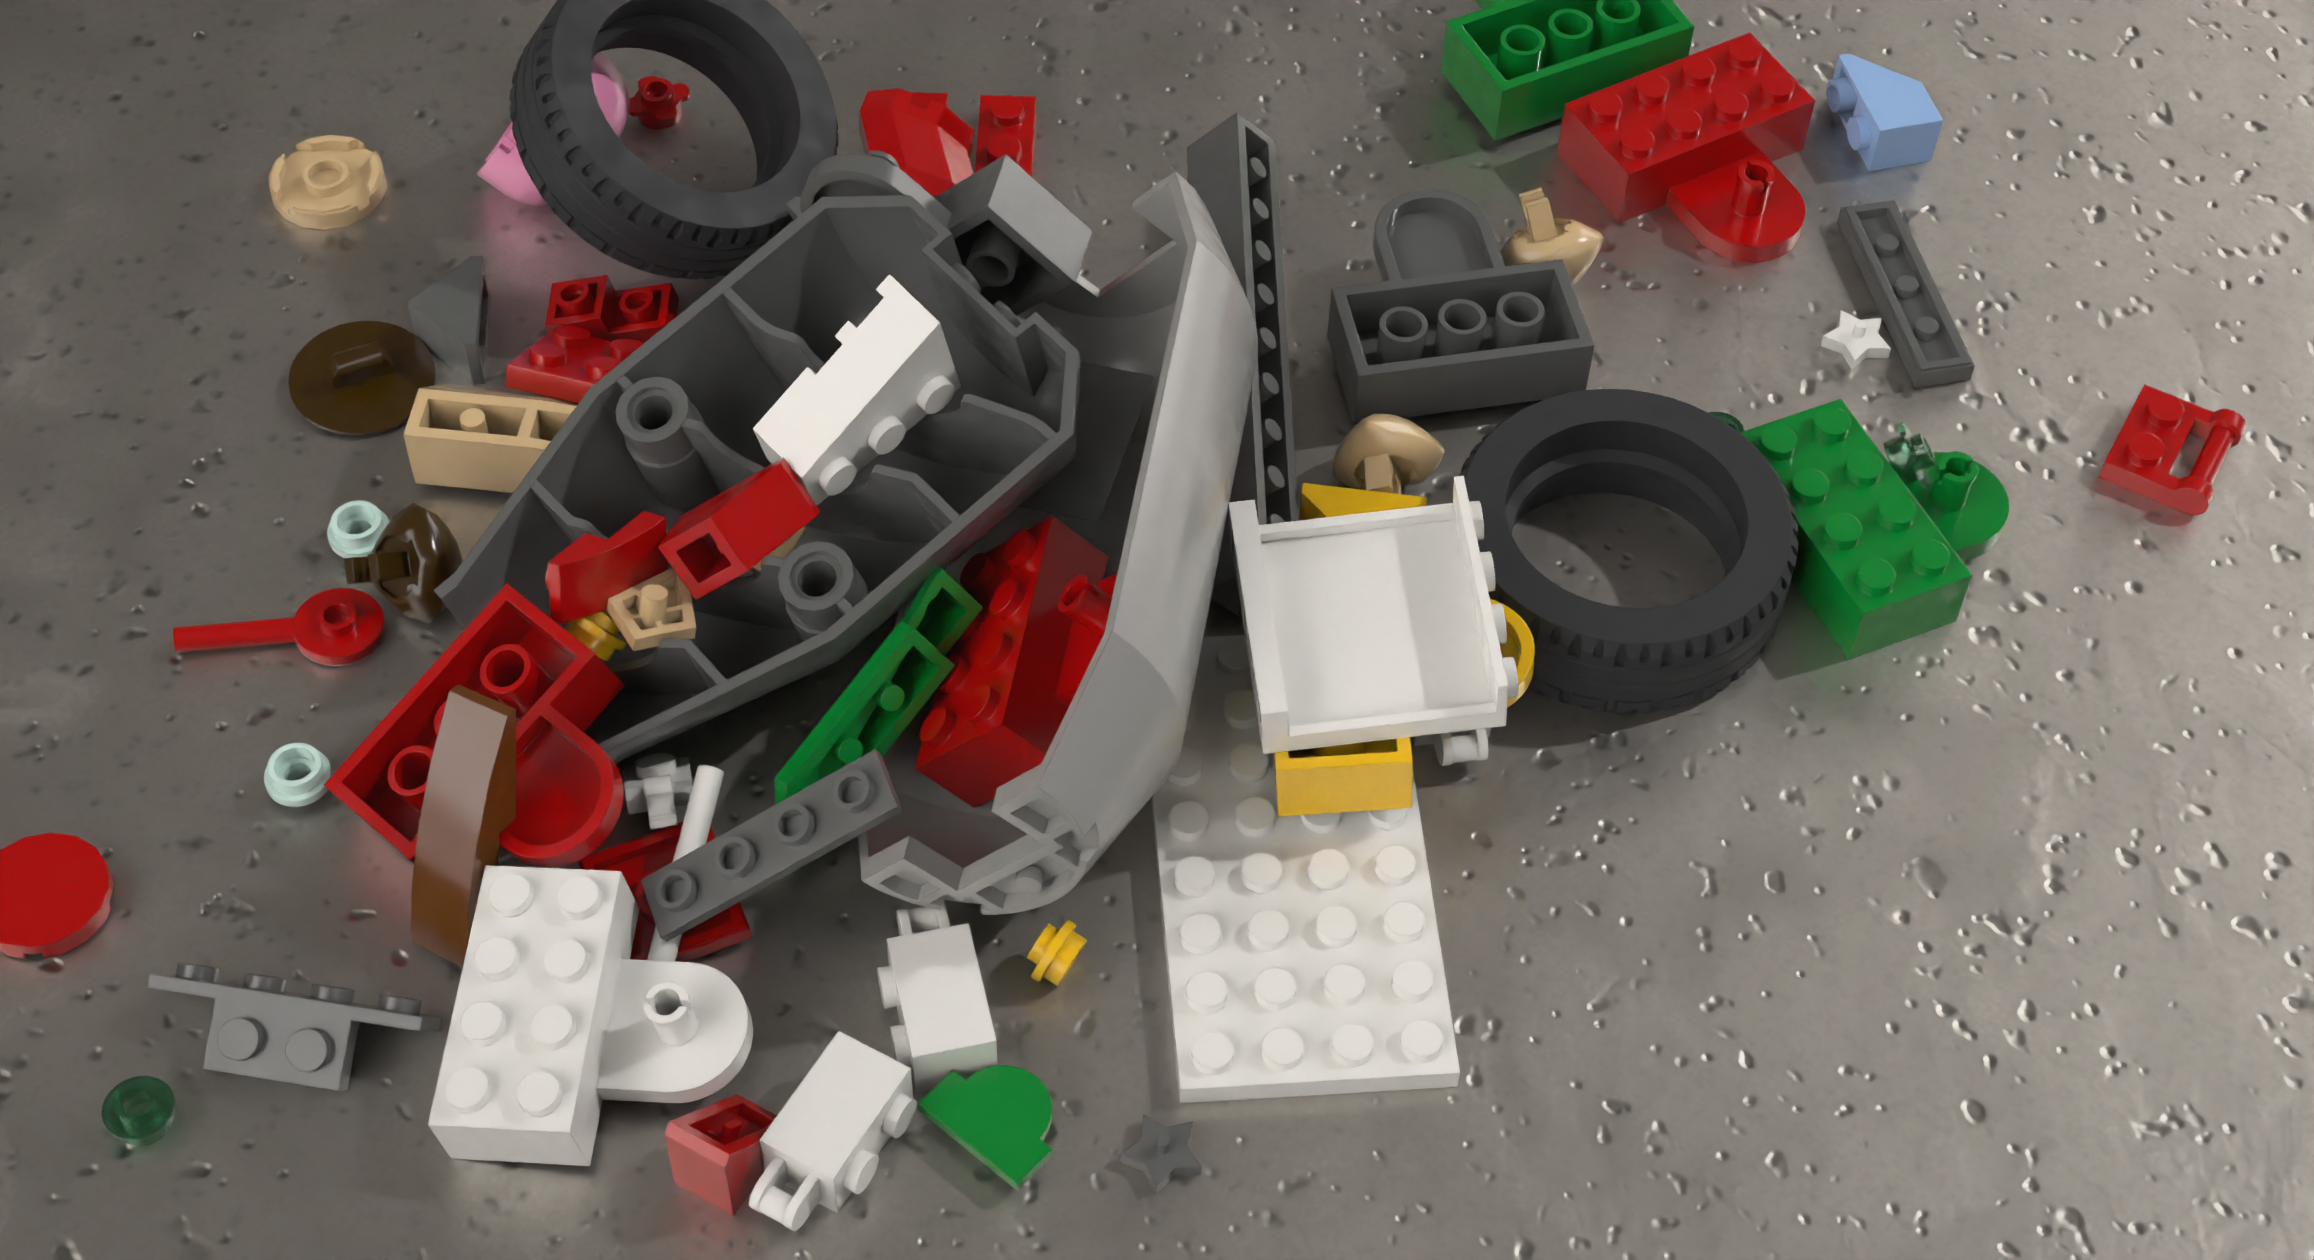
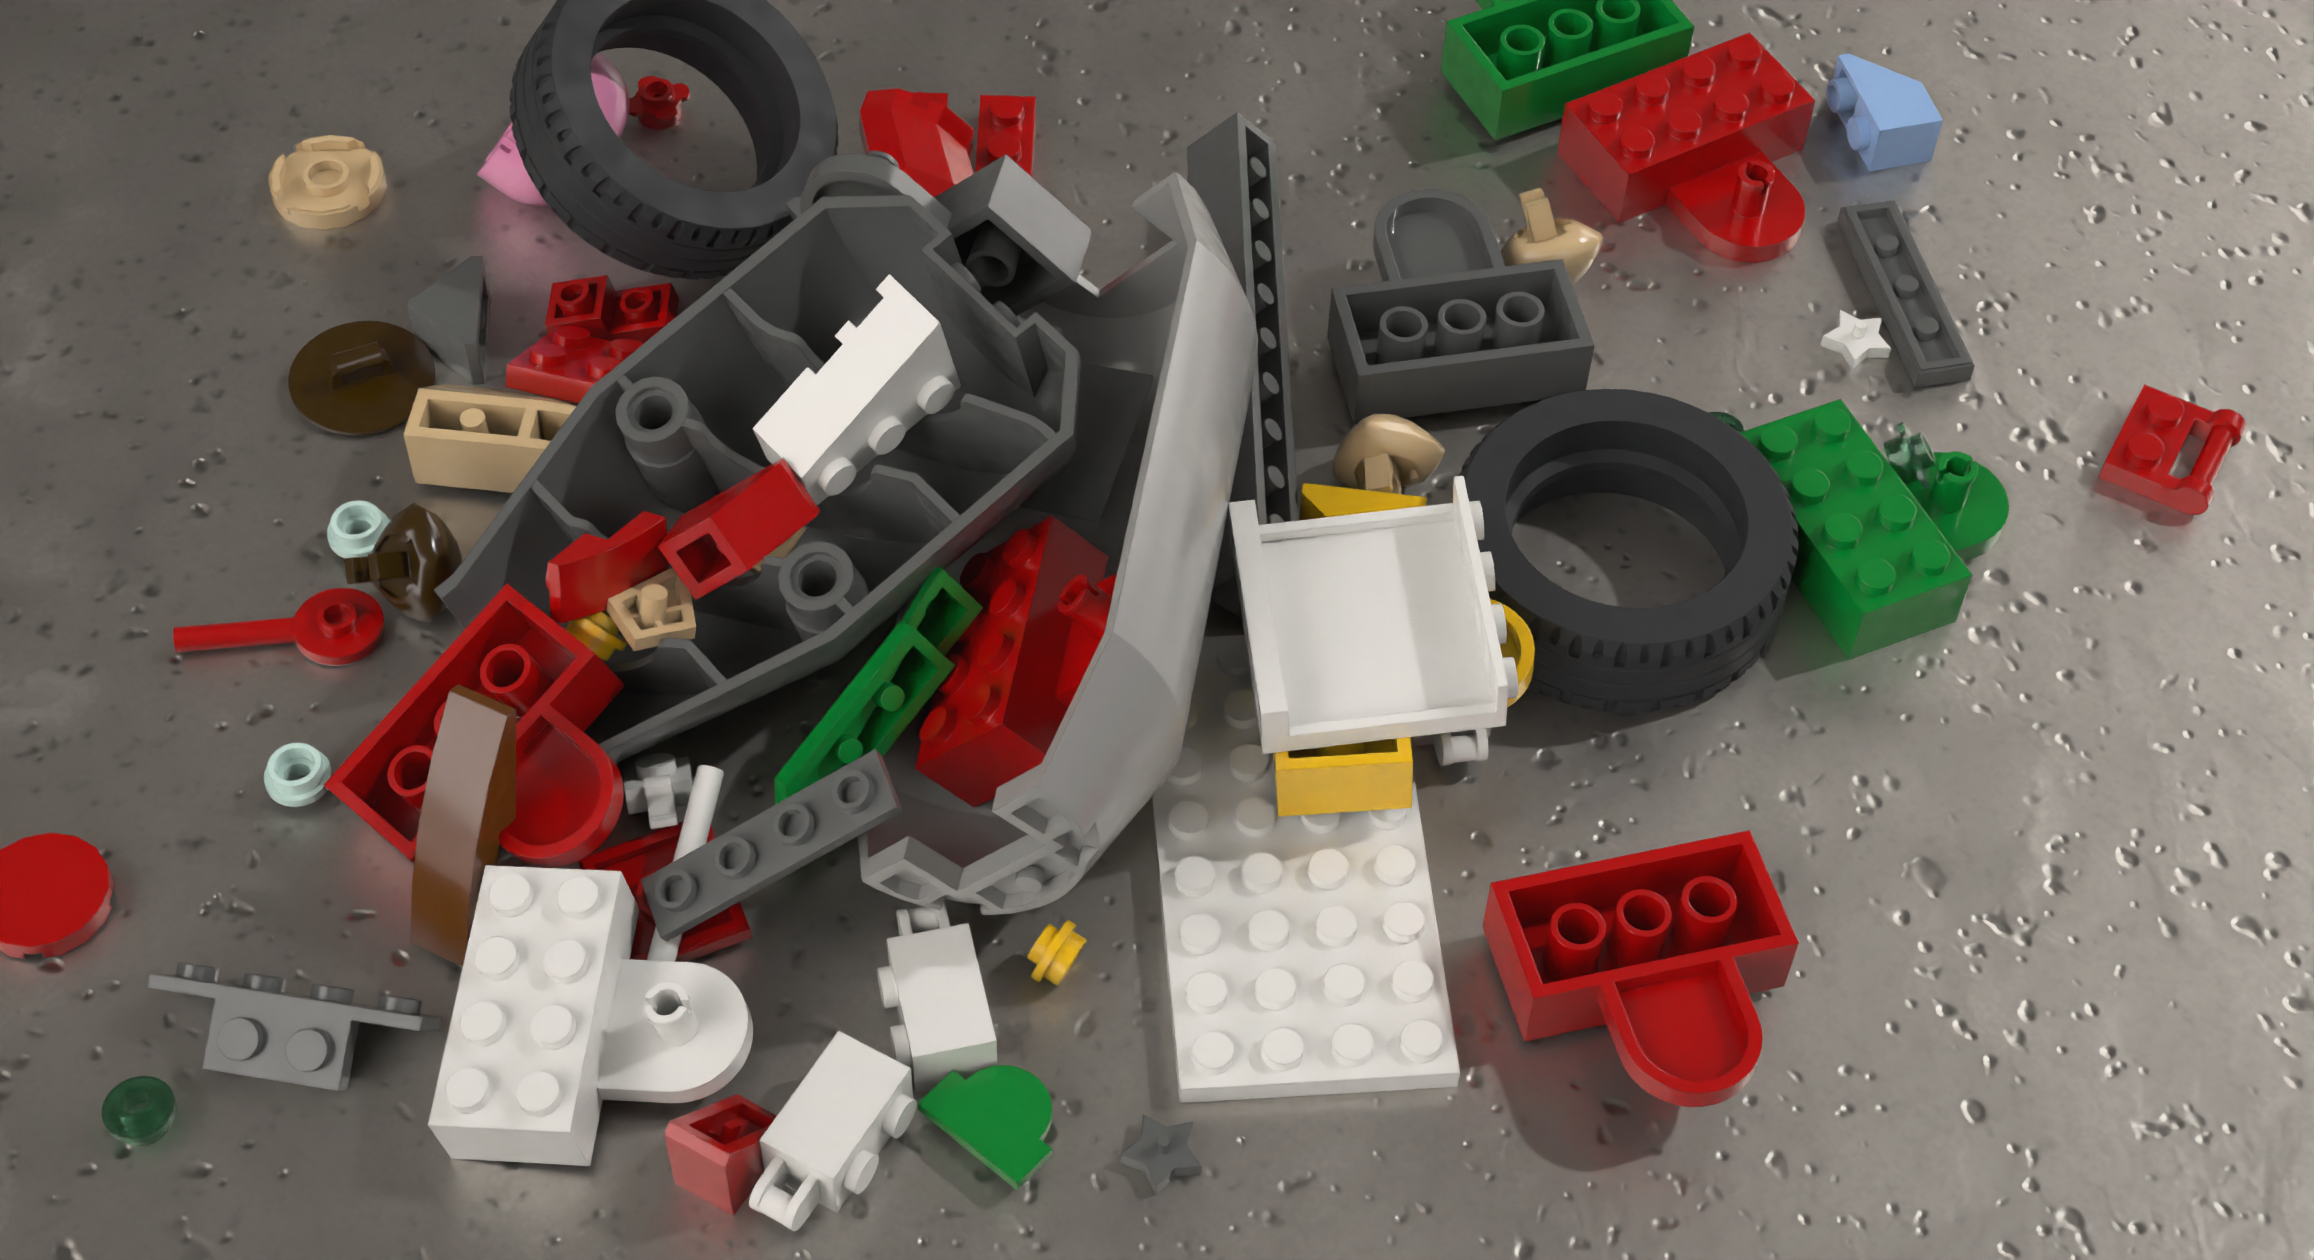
(1655, 951): none -> red brick

